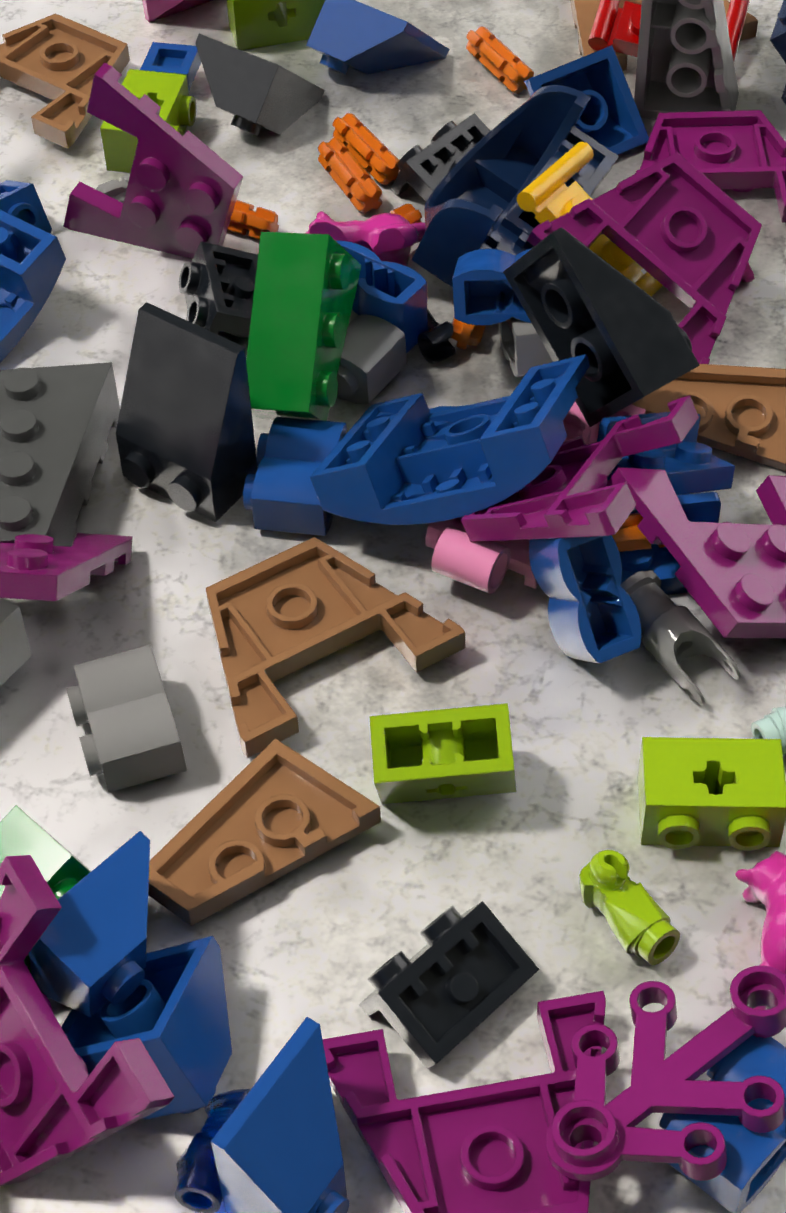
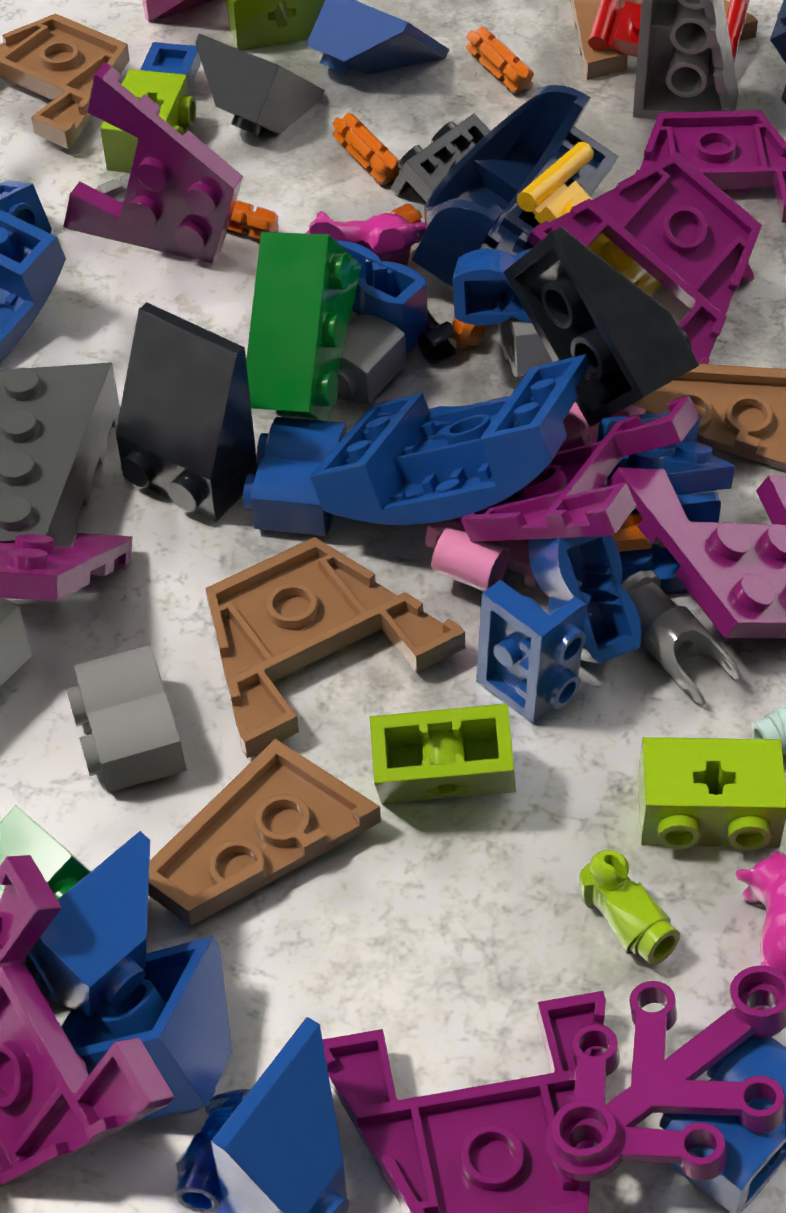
(220, 288): black bracket -> none
(350, 175): orange axle -> none
(450, 982): black bracket -> none
(527, 653): none -> blue bracket
(611, 112): blue slope -> none

